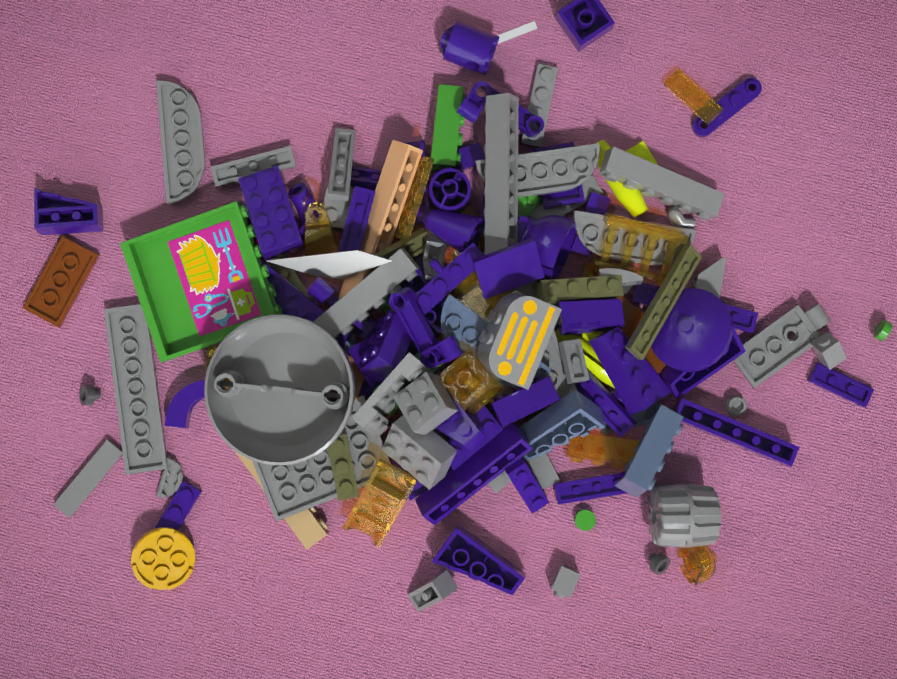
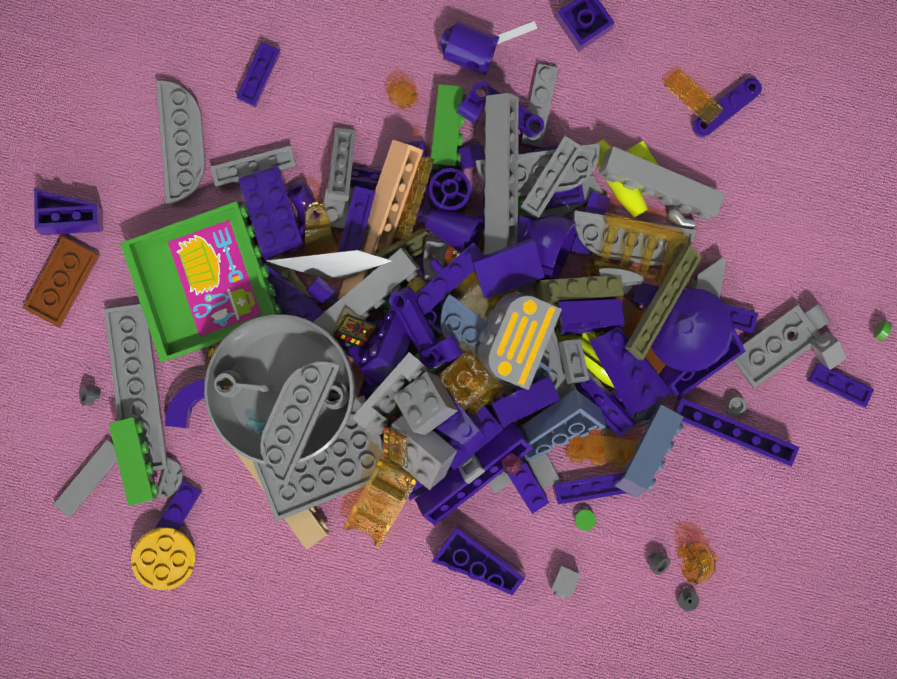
(133, 460): none -> bright green brick
(257, 425): none -> clear light blue cylinder
(258, 74): none -> dark purple plate
(295, 417): none -> light grey plate
(343, 469): olive plate -> none
(354, 330): none -> piece
(395, 448): none -> clear yellow piece
(402, 94): none -> clear yellow head
(416, 284): none -> clear yellow tile
(432, 591): light grey slope -> none
(471, 469): none -> light grey tile
(511, 460): none -> clear pink plate
(551, 177): none -> light grey plate
(684, 515): light grey wheel -> none
(684, 596): none -> dark grey tile

